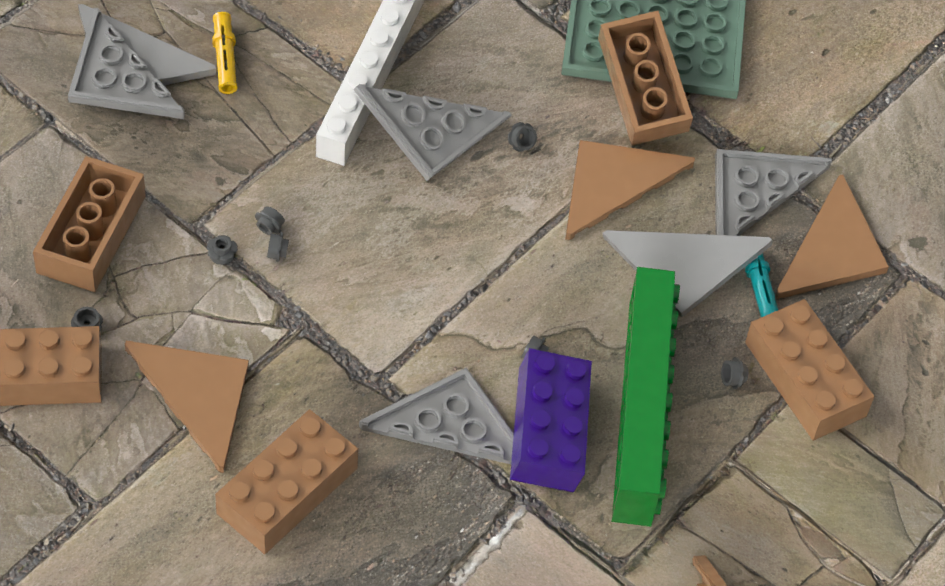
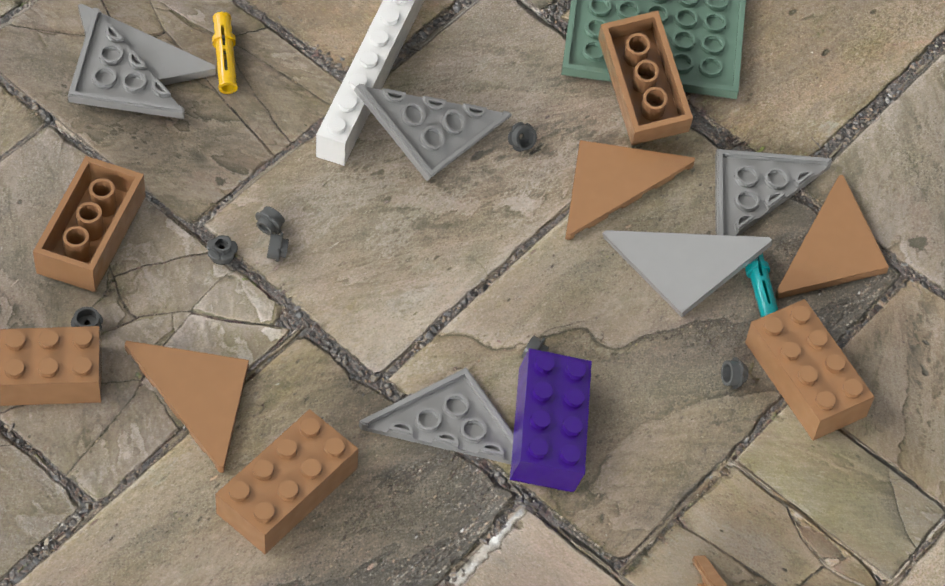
(646, 398): green brick -> none

